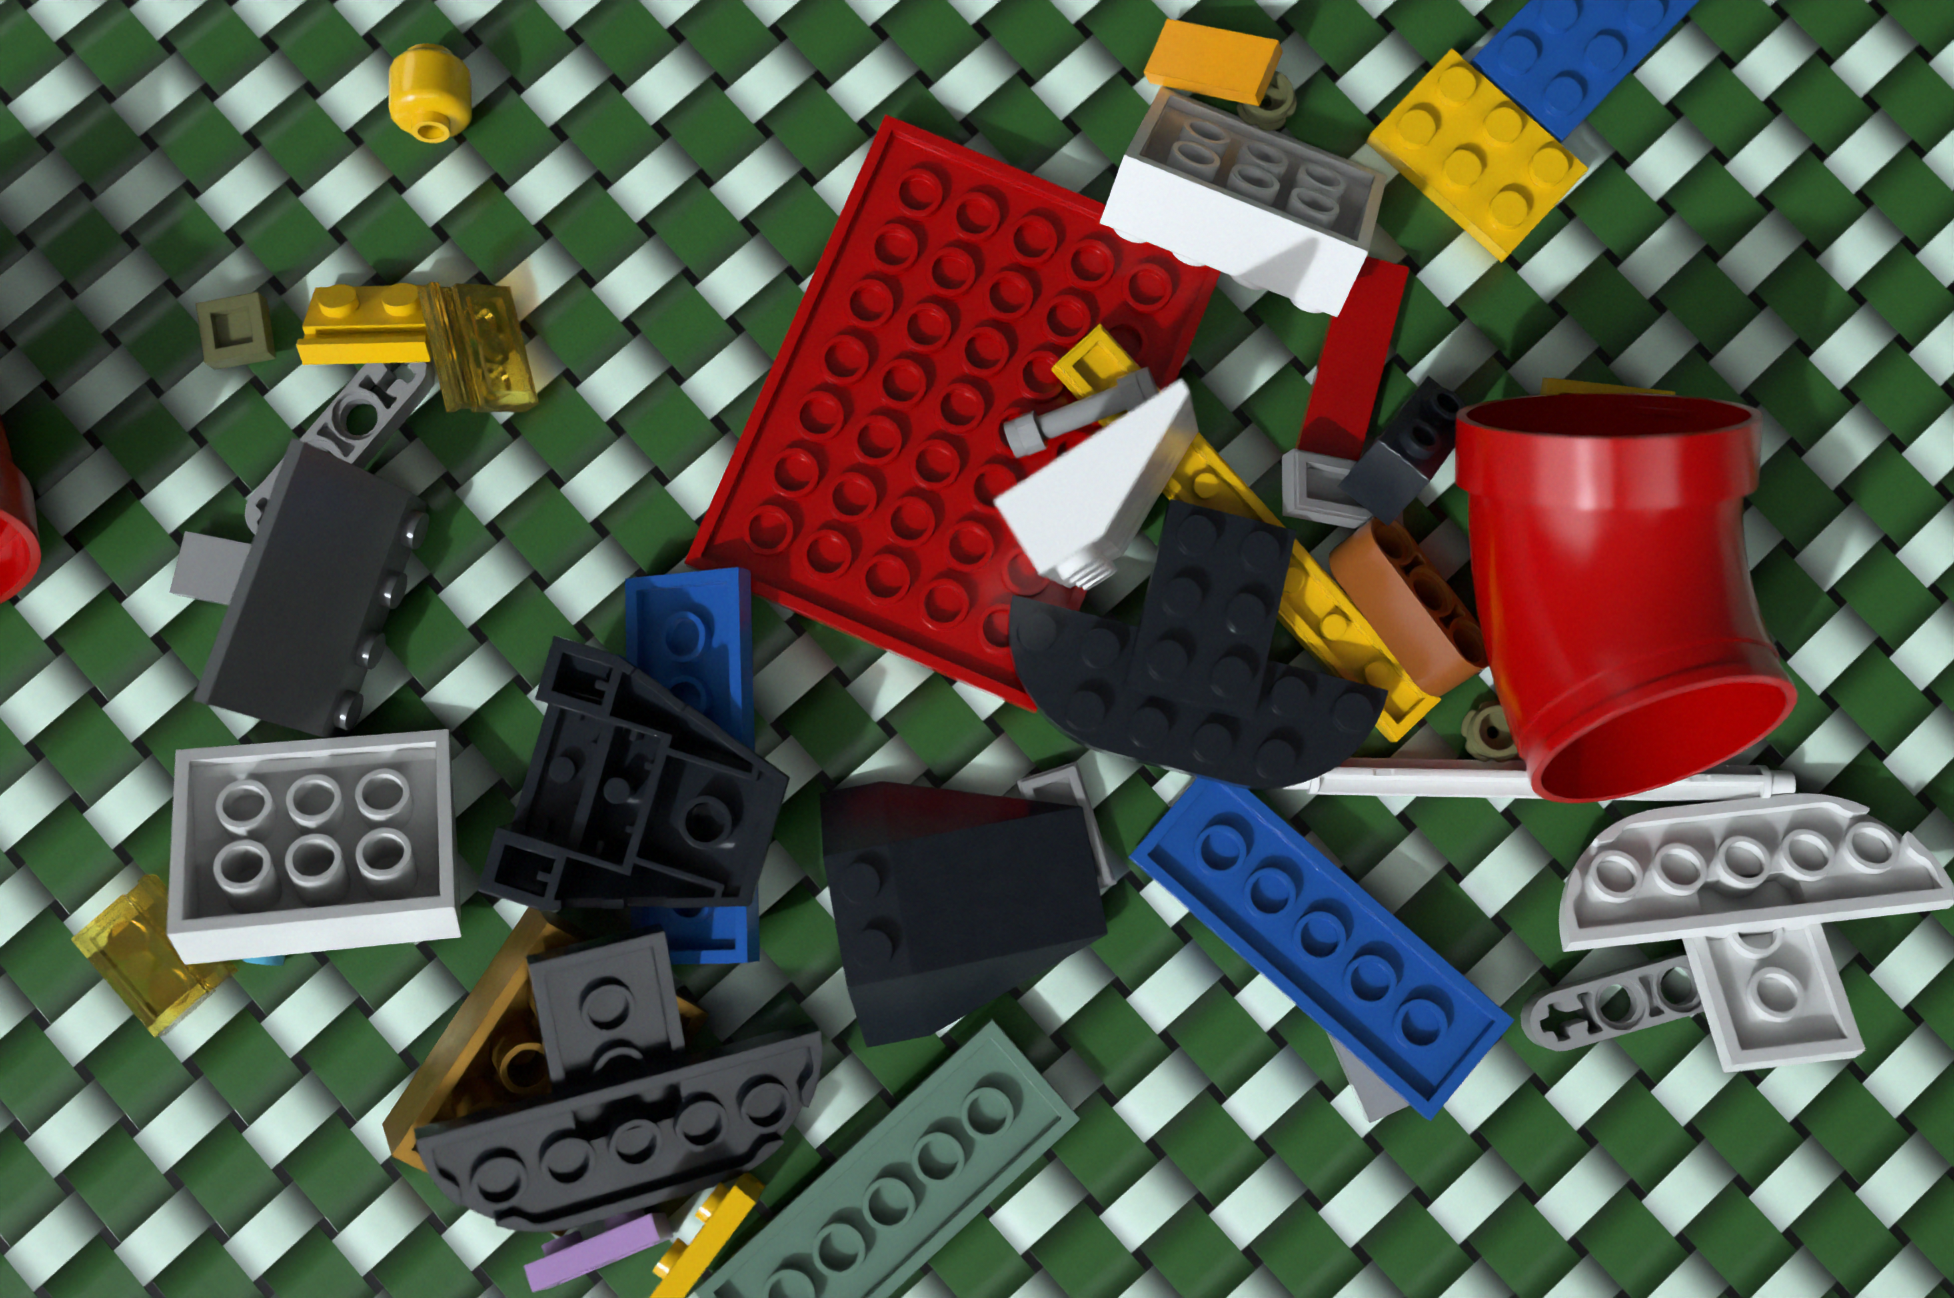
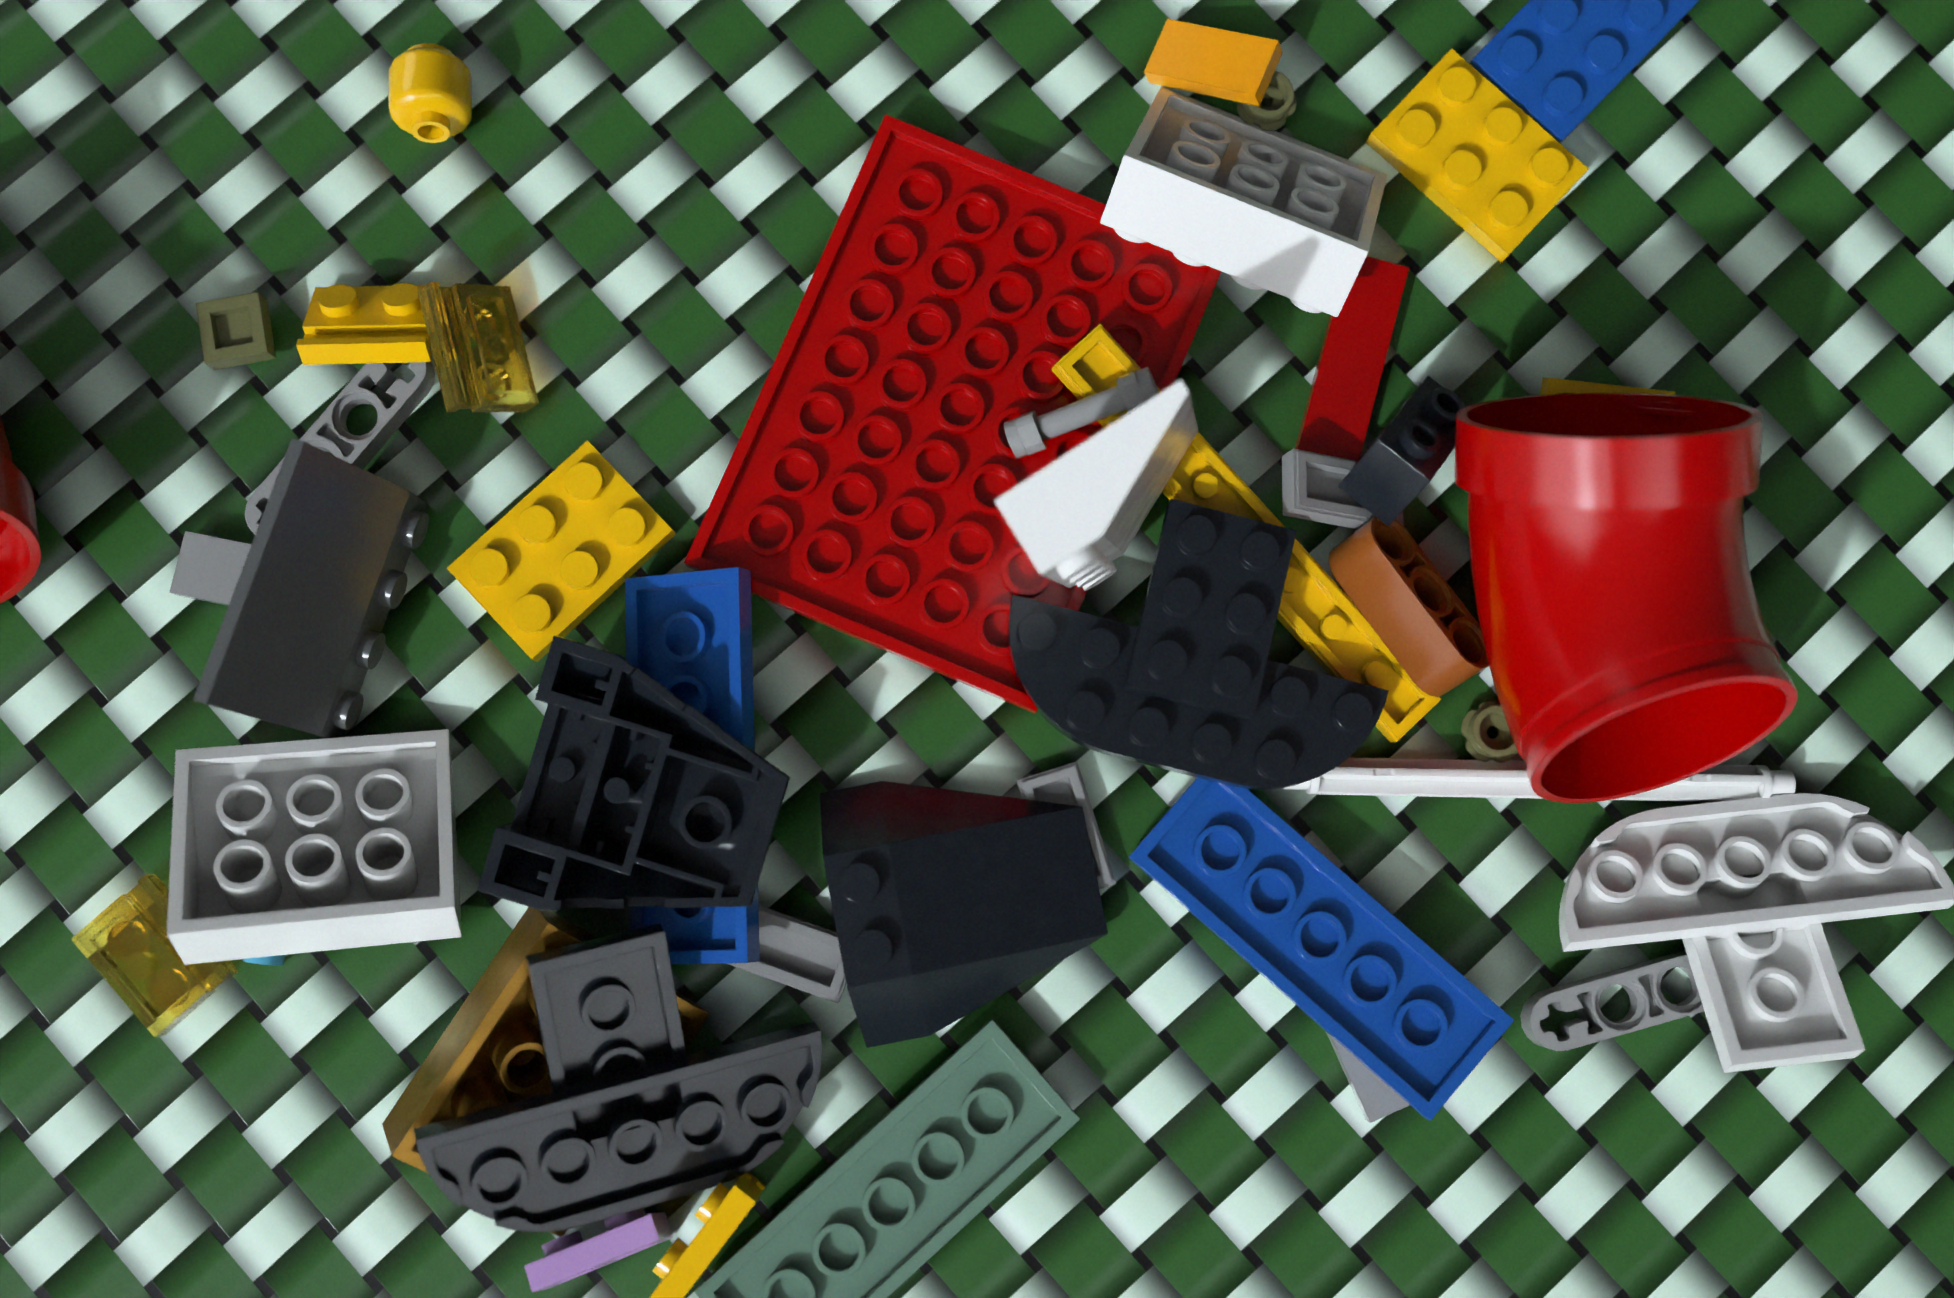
(561, 551): none -> yellow plate
(798, 955): none -> light grey tile

